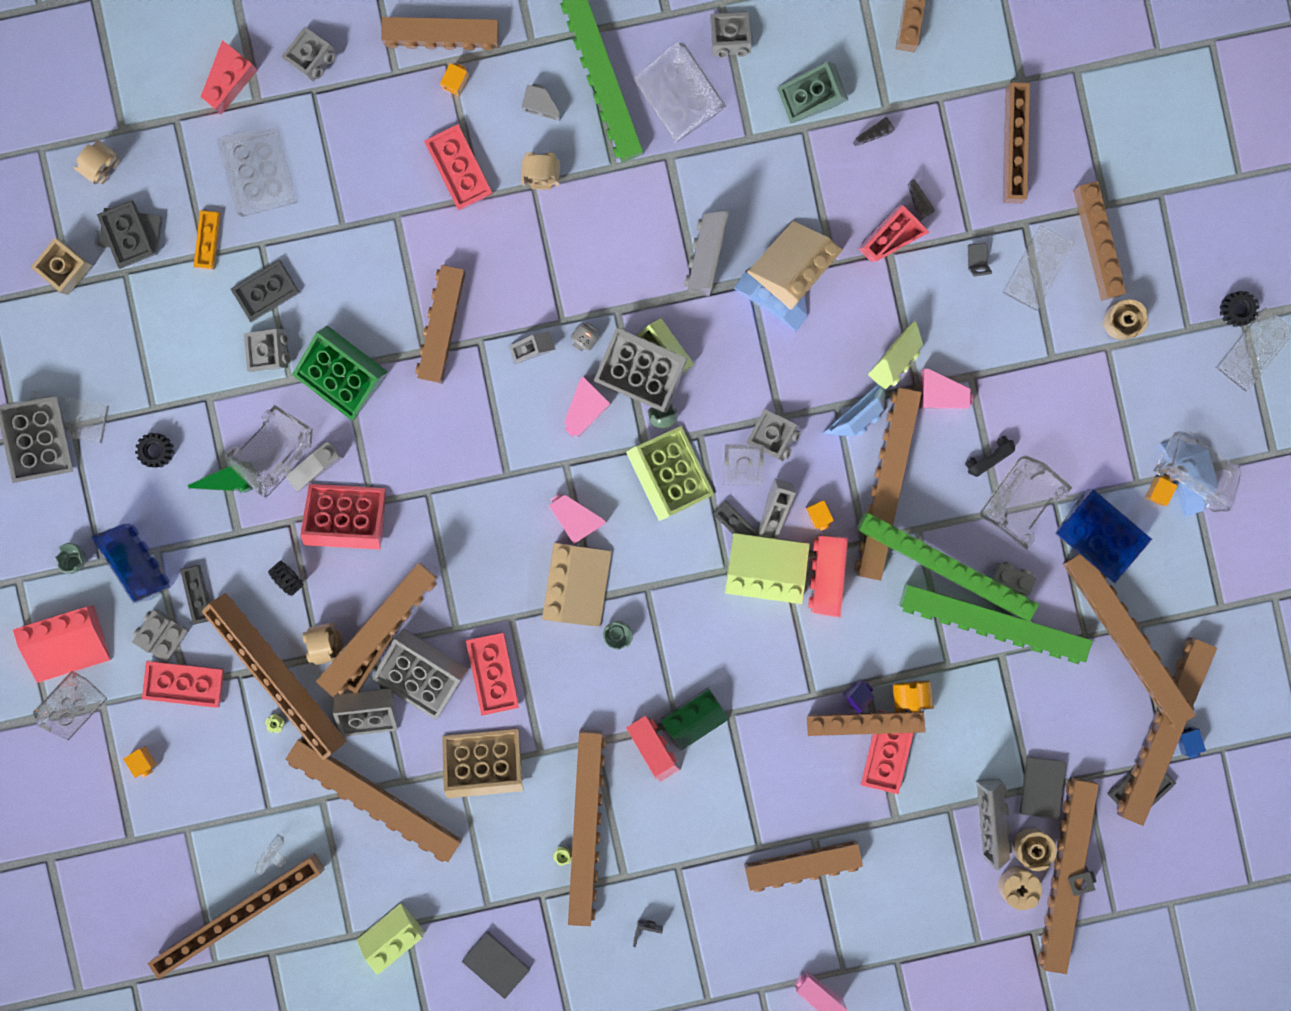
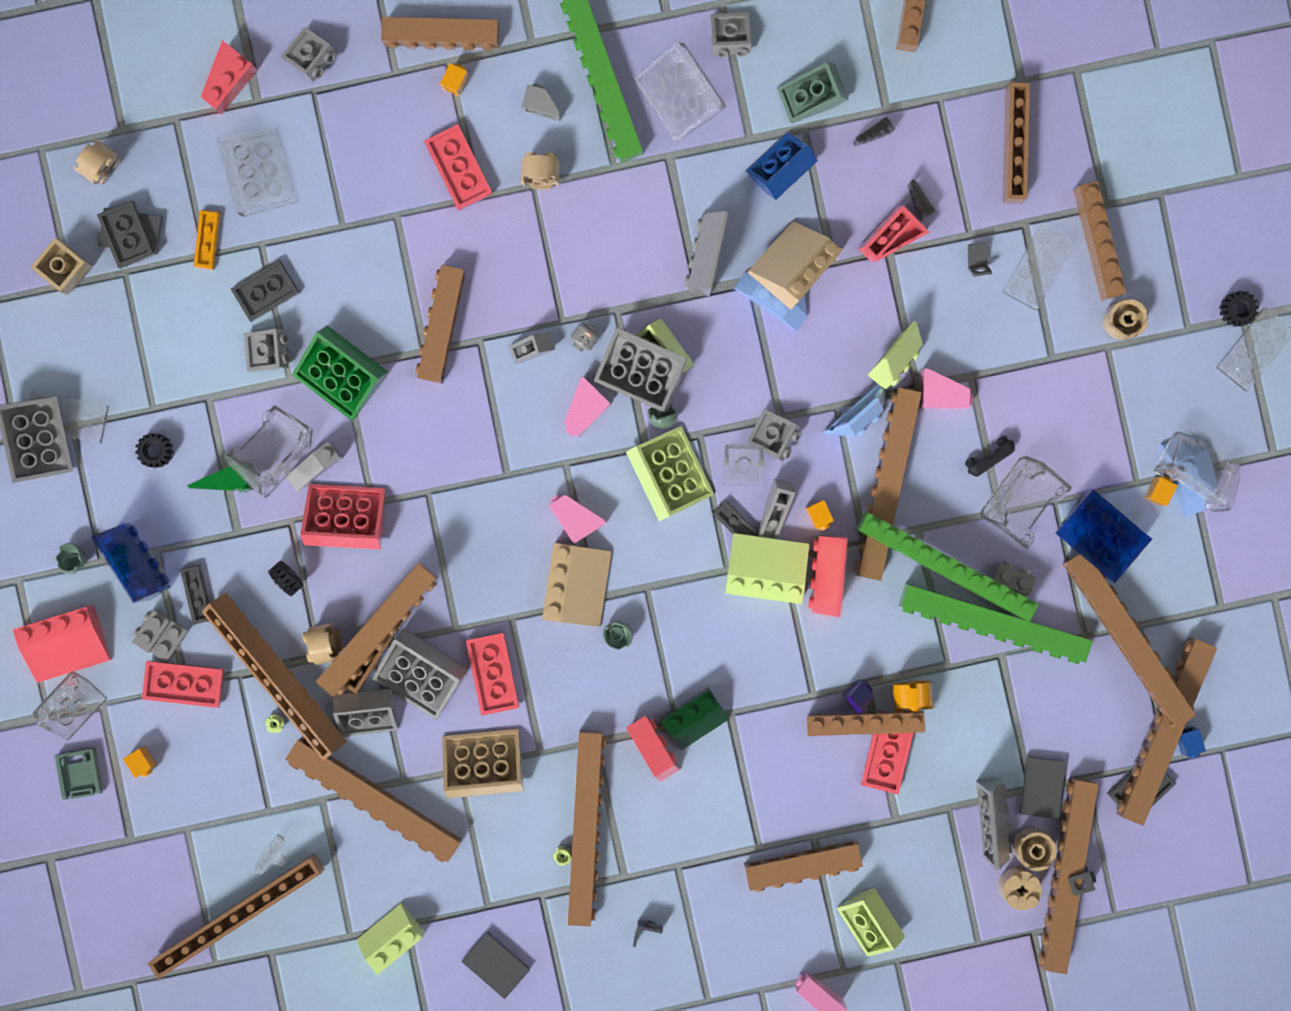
(79, 777): none -> sand green container
(782, 165): none -> blue slope
(871, 923): none -> yellowish green slope

